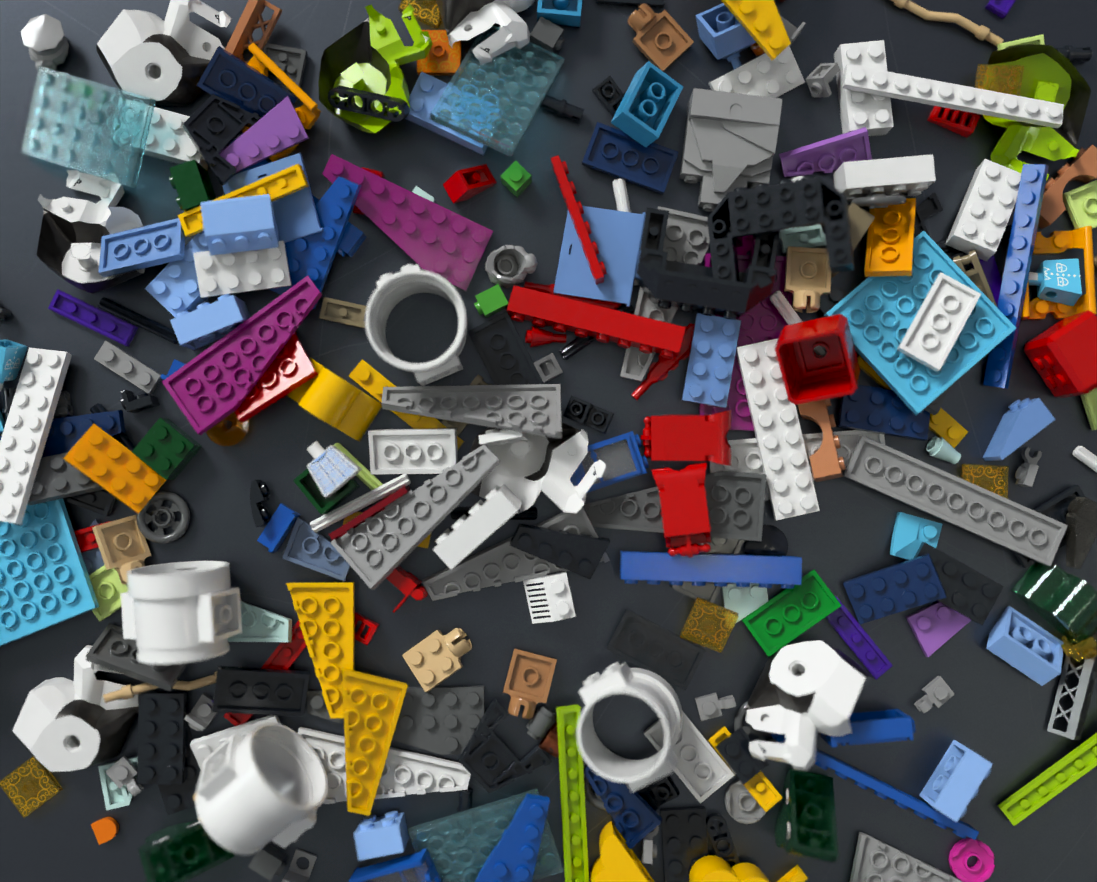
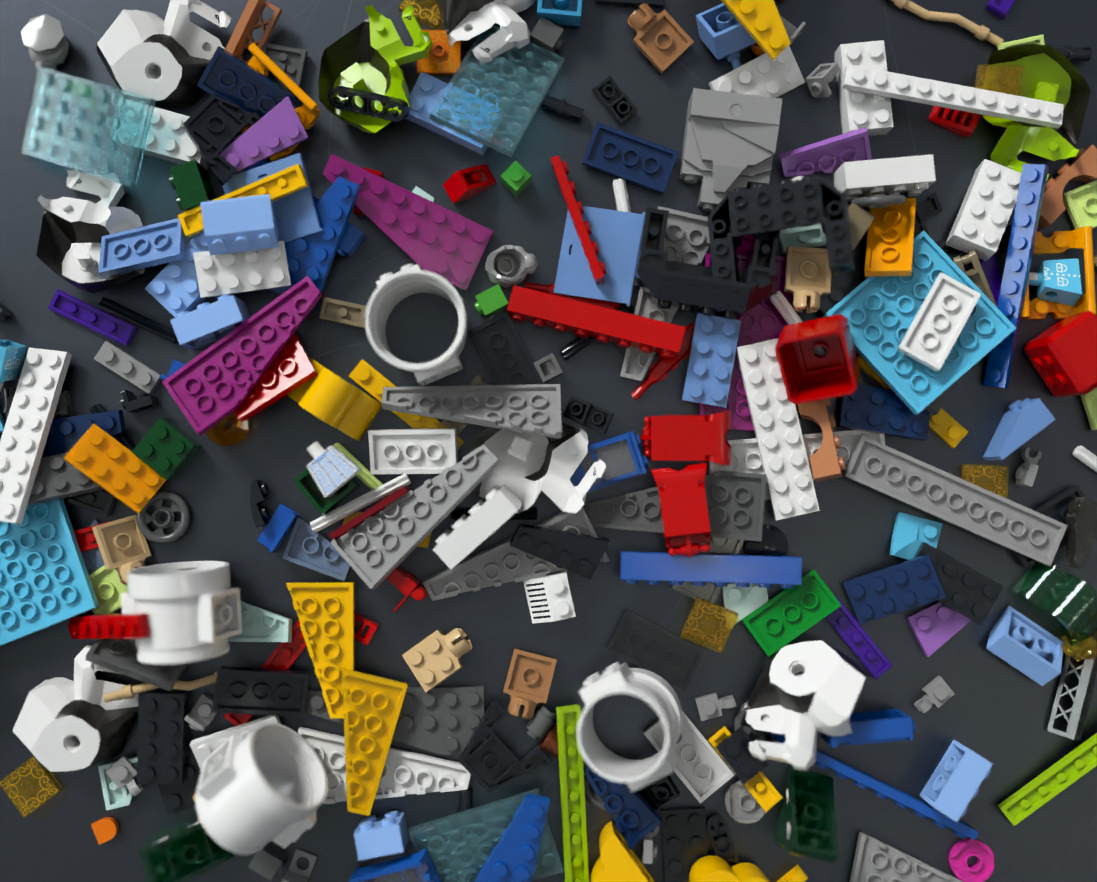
(109, 626): none -> red plate
(495, 437): white plate -> none
(539, 337): red cone -> none
(647, 104): dark azure brick -> none
(941, 449): light aqua cone -> none

